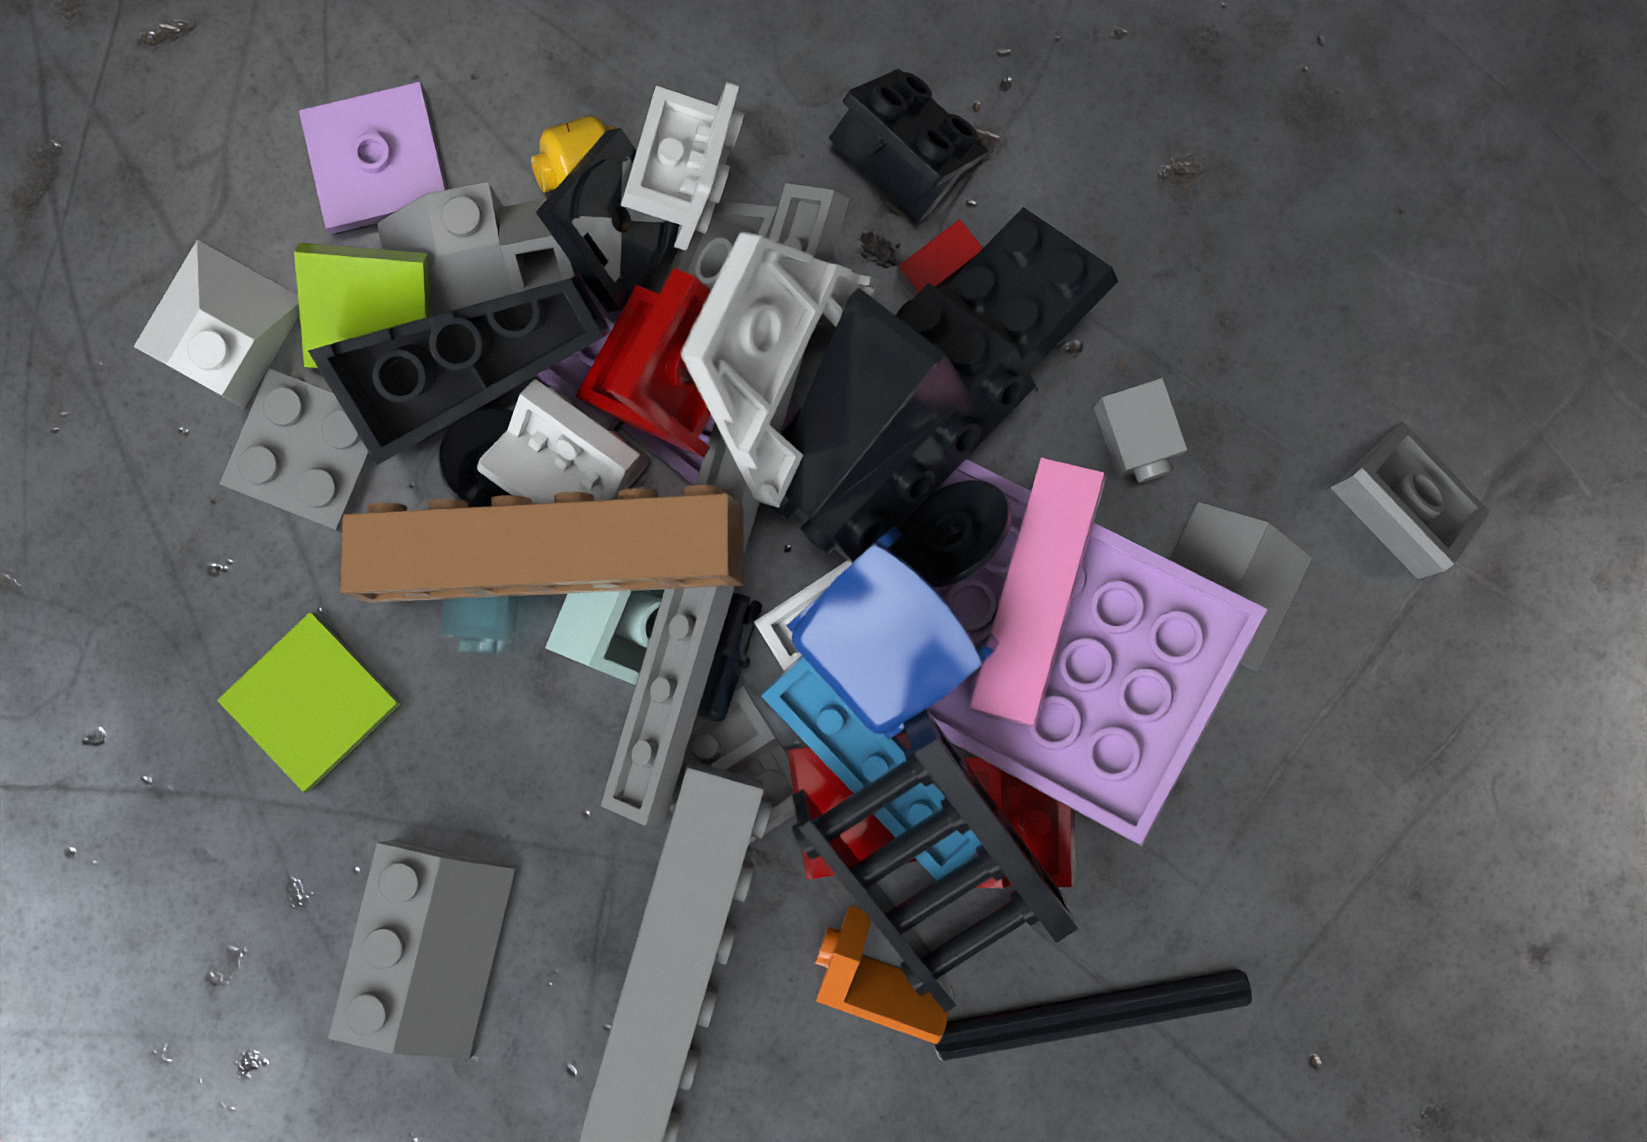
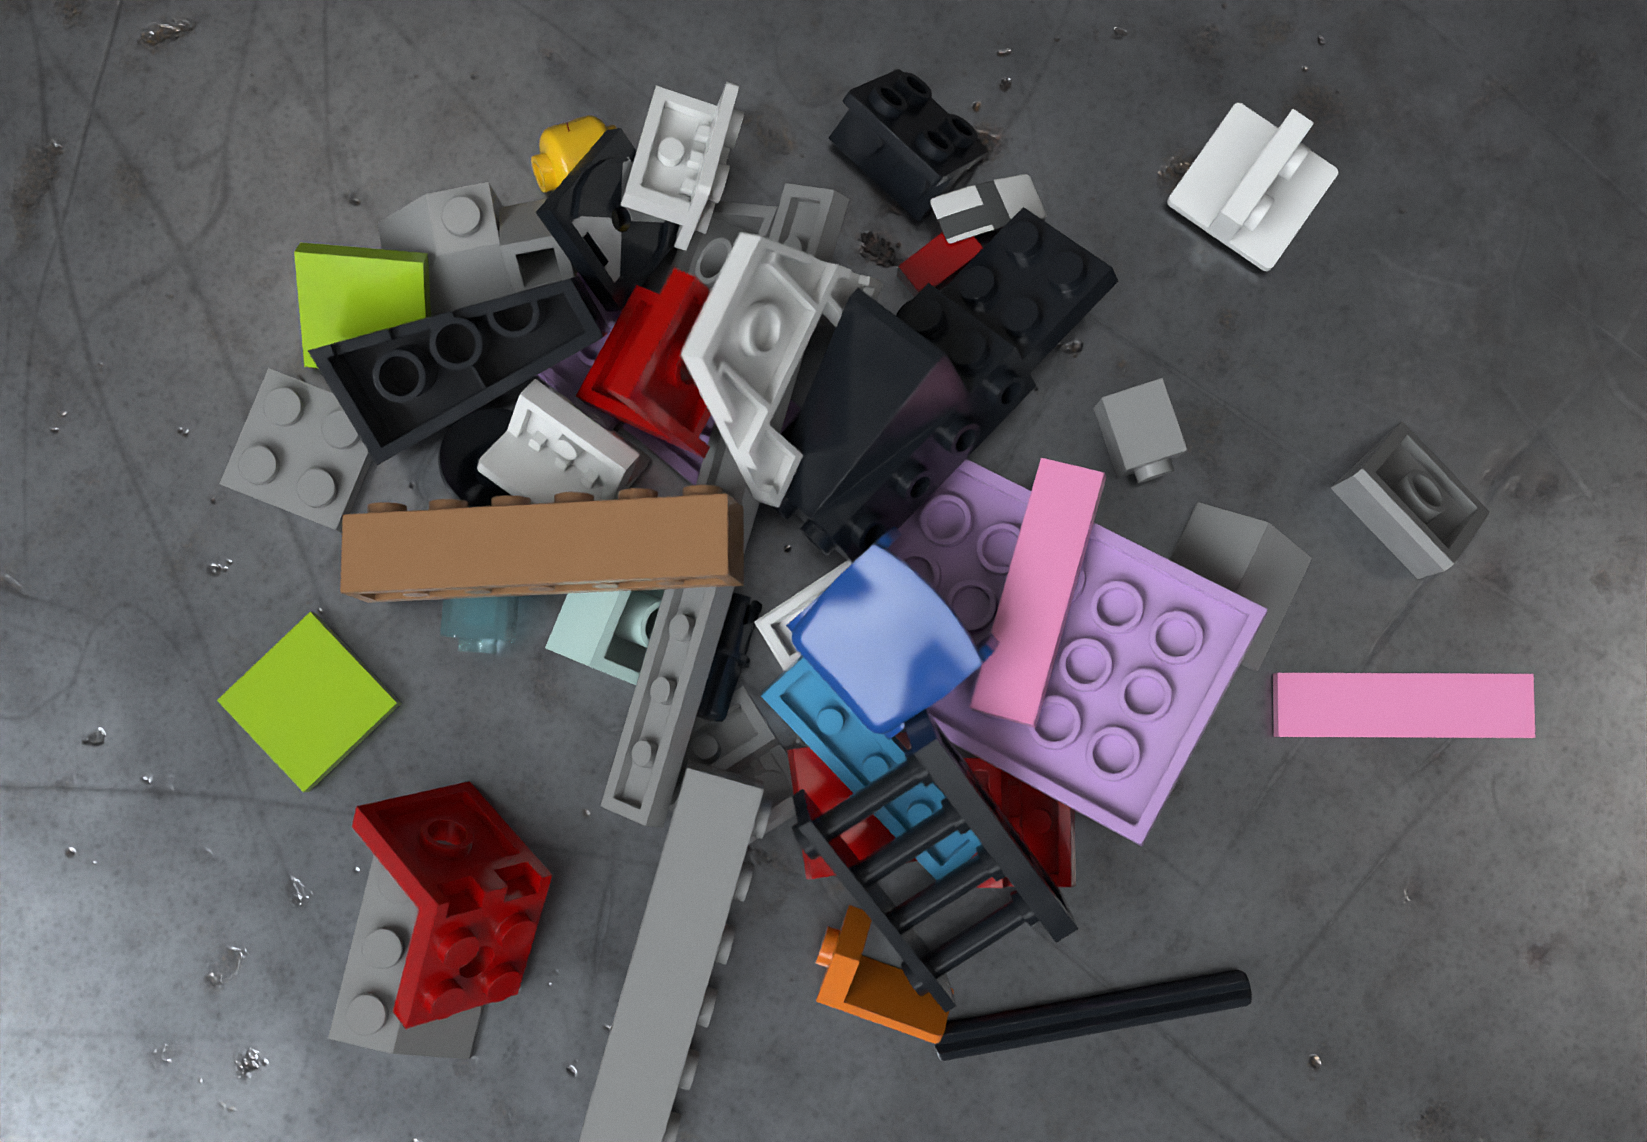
(220, 324): white slope -> none
(372, 155): lavender plate -> none
(472, 897): none -> red bracket
(955, 532): black dish -> none
(985, 206): none -> sticker
(1254, 184): none -> white bracket
(1403, 705): none -> bright pink tile

